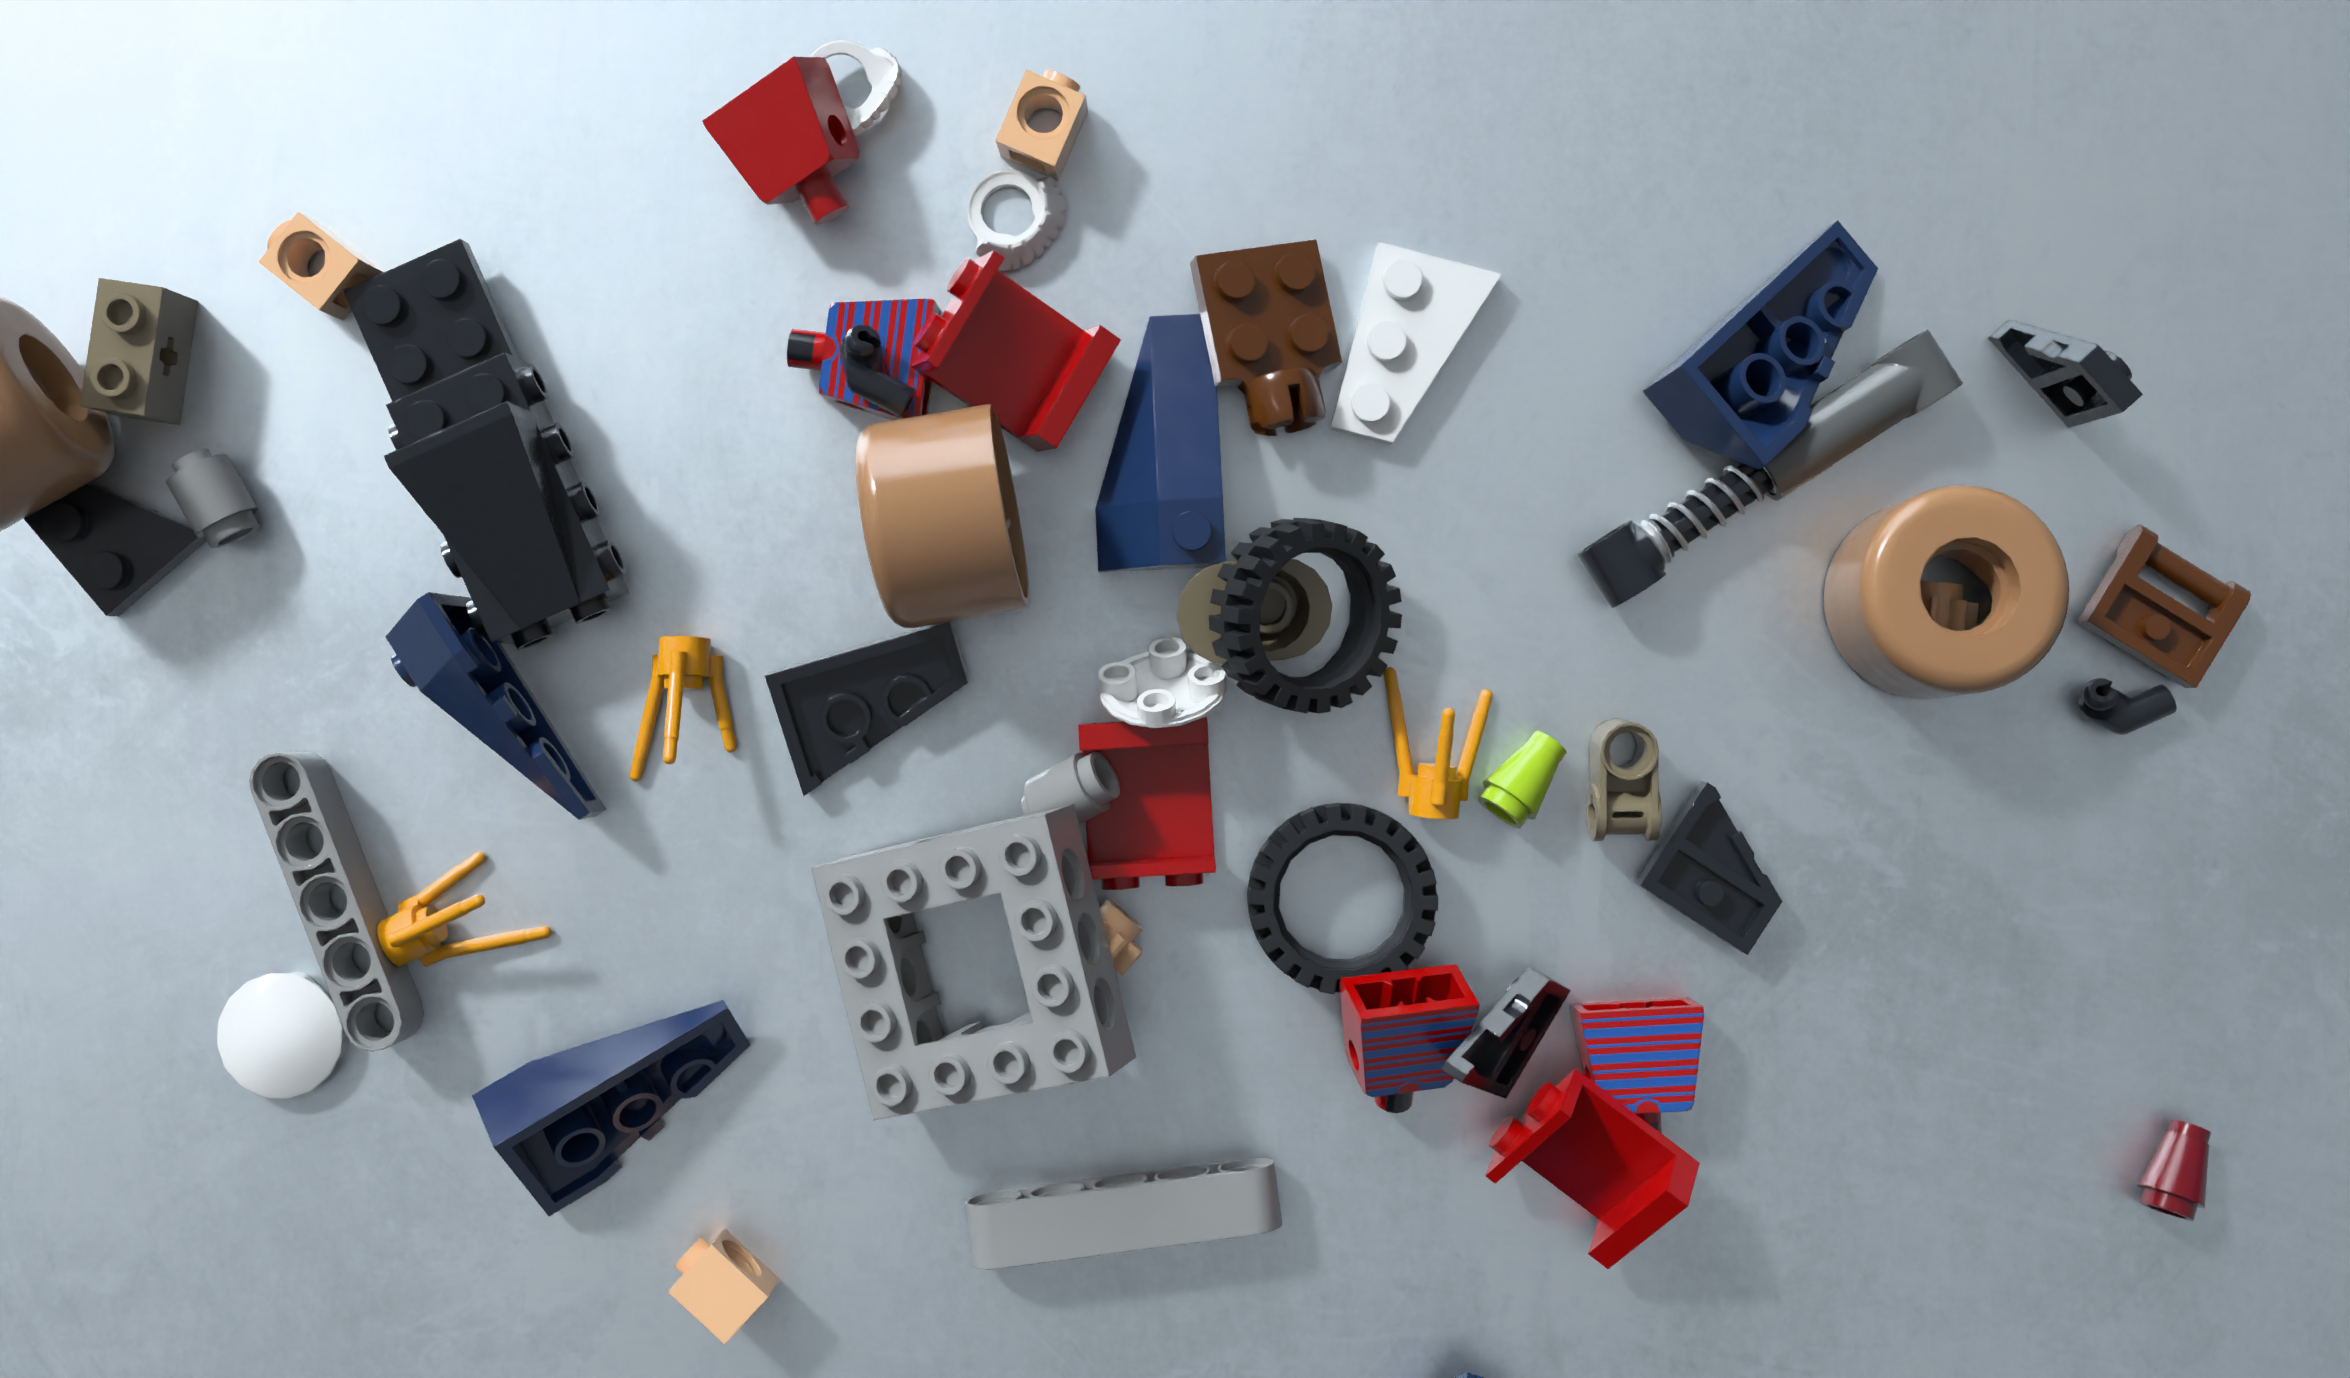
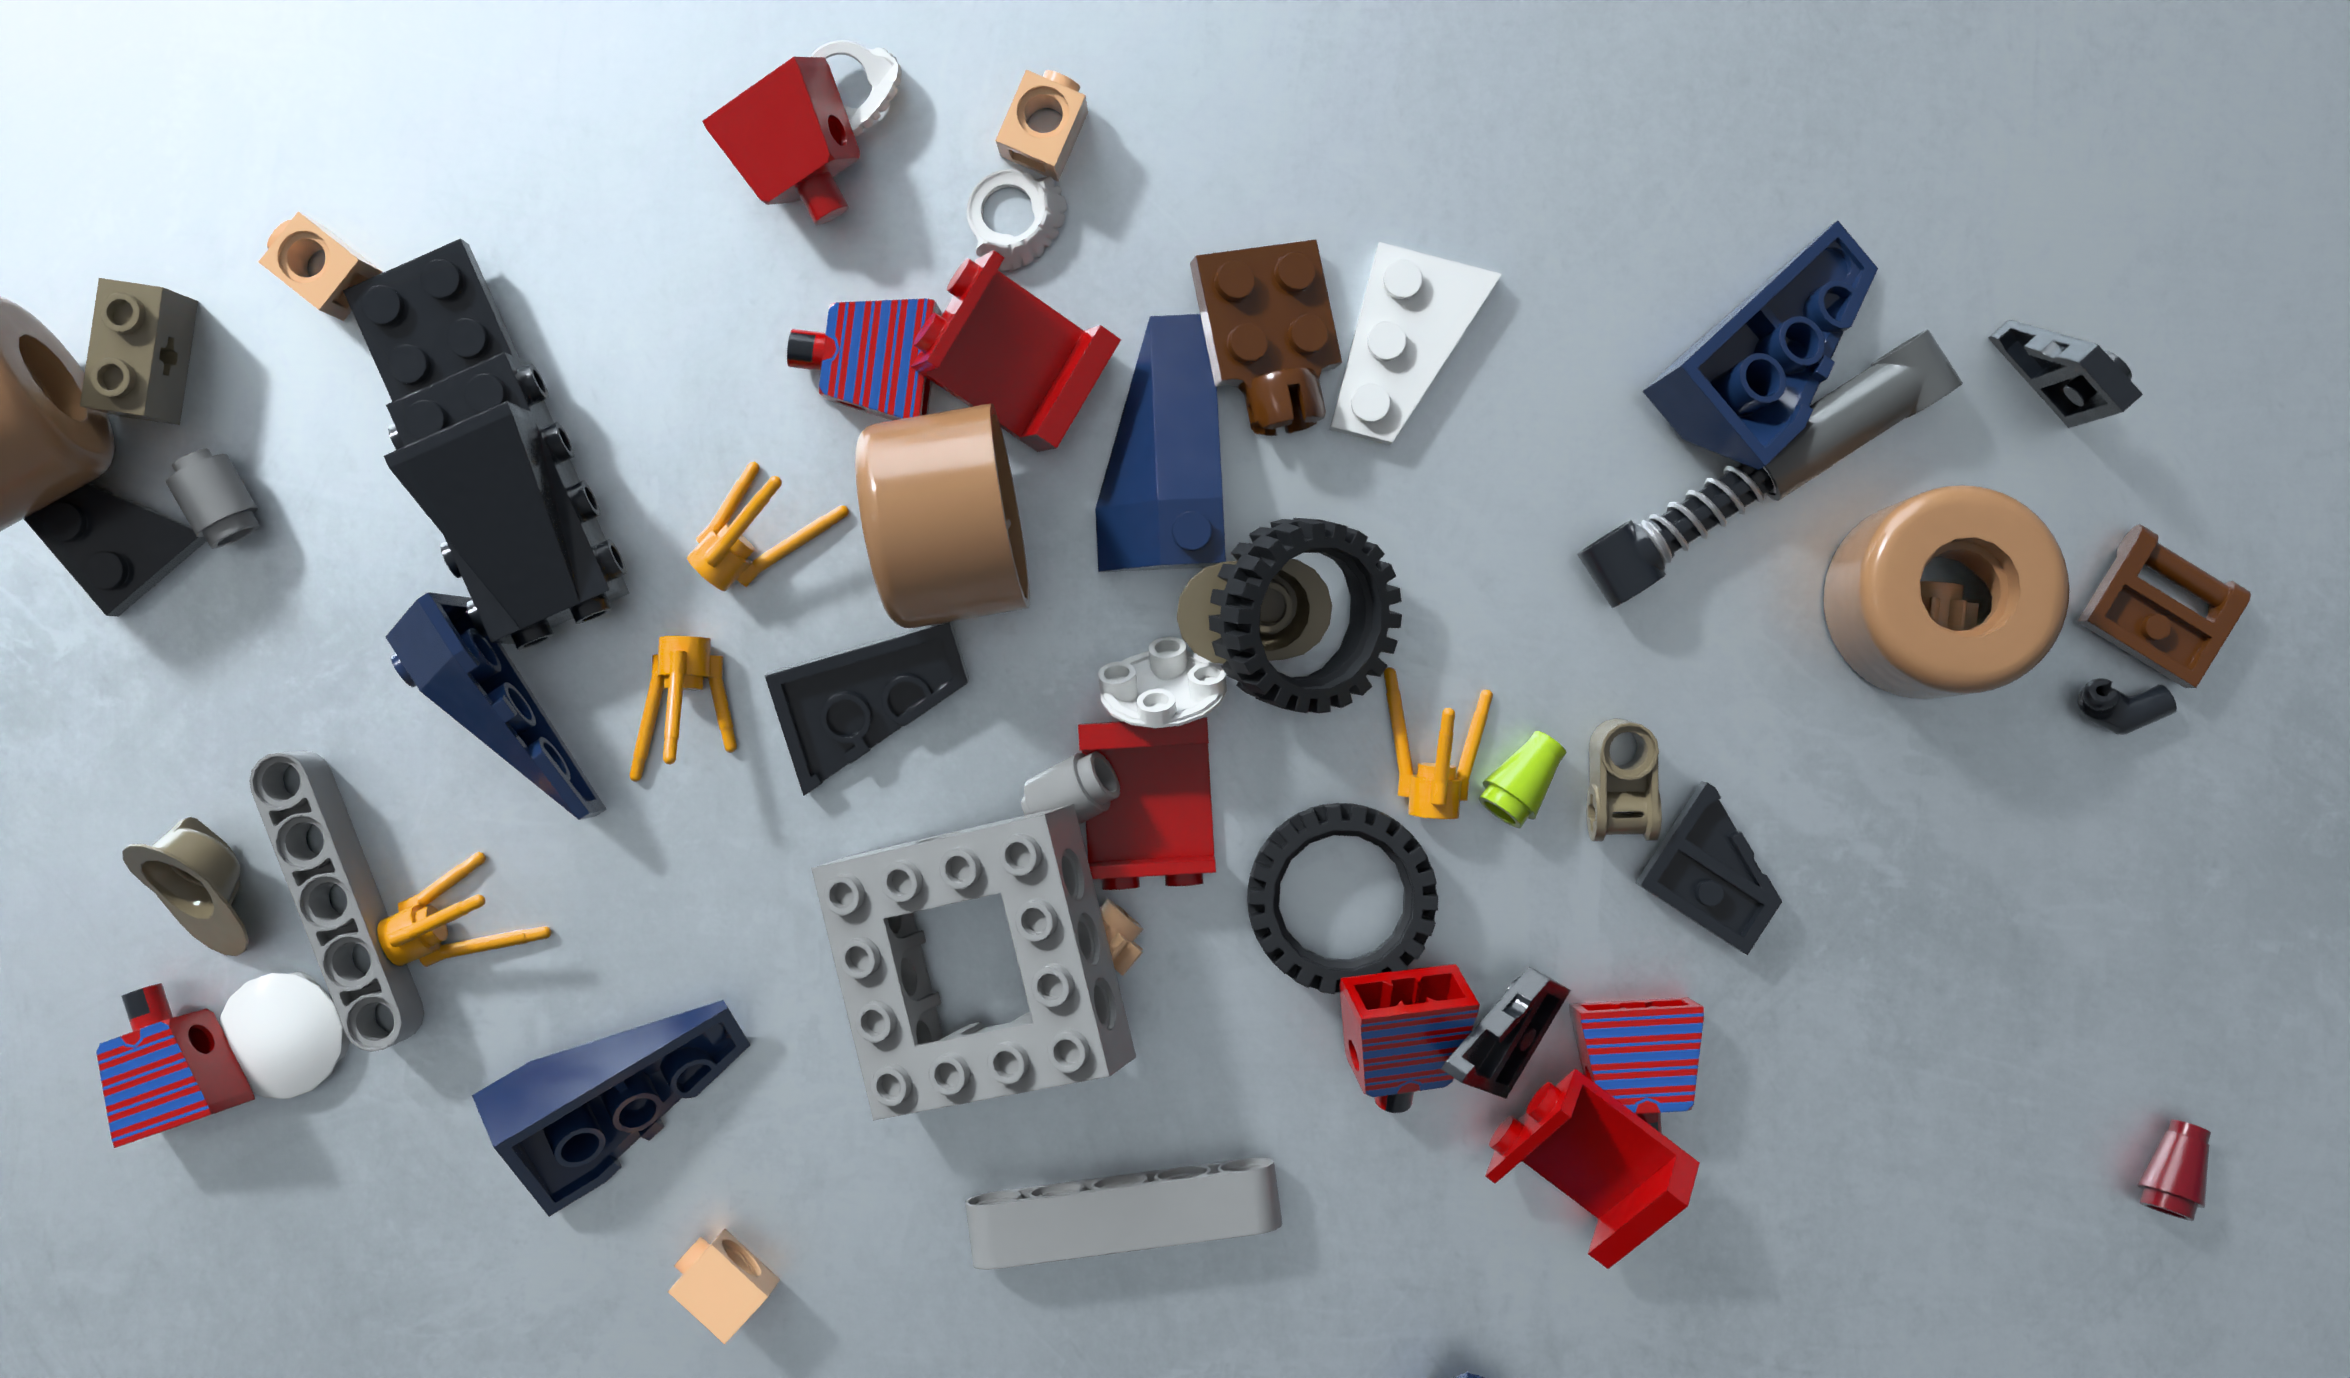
(166, 1069): none -> red torso
(196, 881): none -> dark tan piece
(725, 551): none -> light orange plant
(867, 374): black arm -> none

